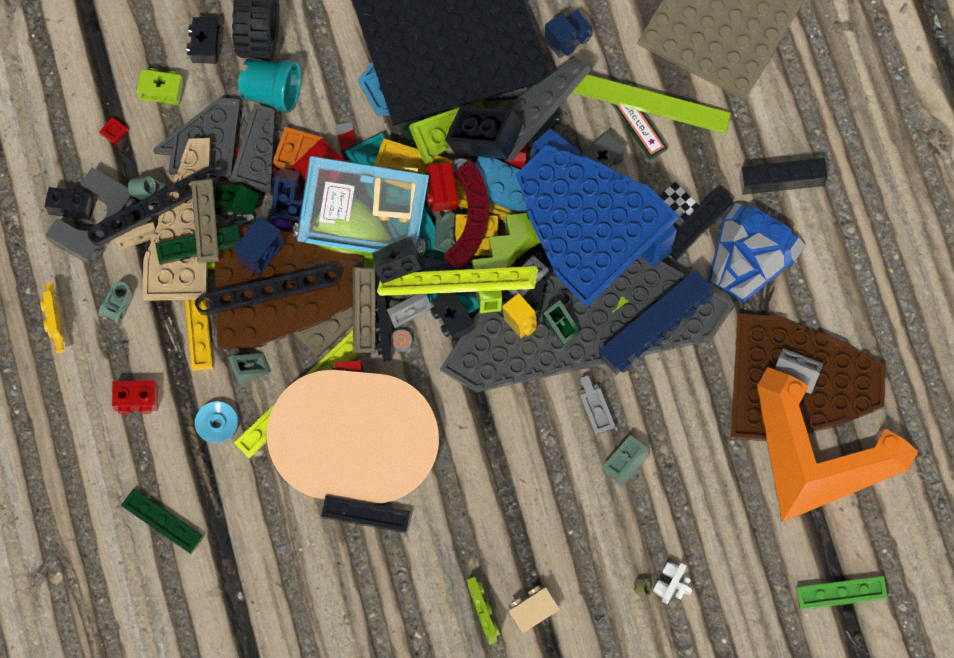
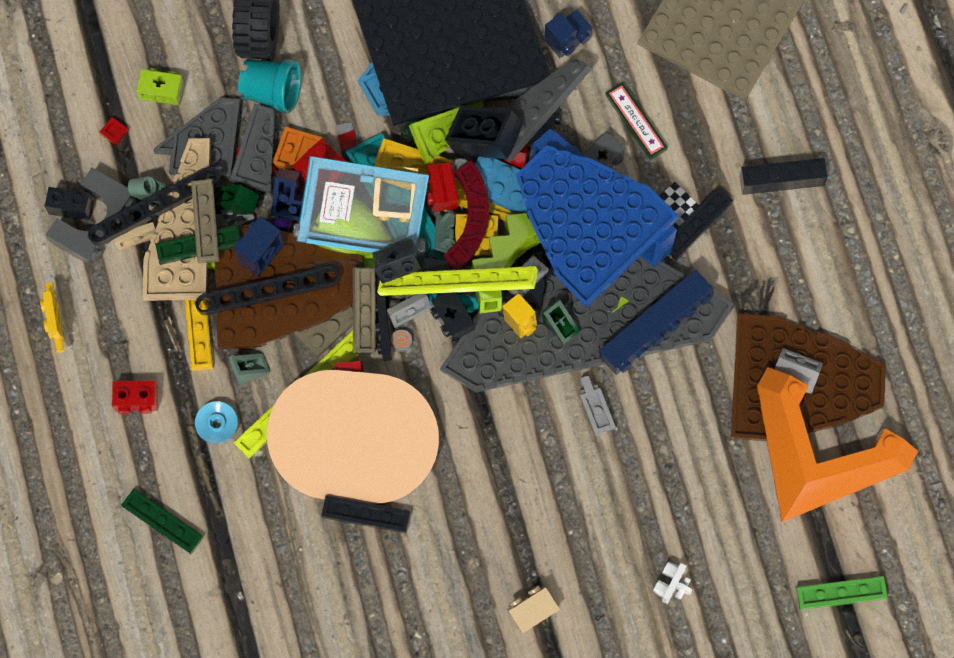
(114, 306): sand green piece -> none
(207, 30): black brick -> none
(483, 610): lime wing -> none
(626, 460): sand green hinge -> none
(643, 587): olive hinge -> none
(653, 103): lime tile -> none
(751, 252): wedge -> none

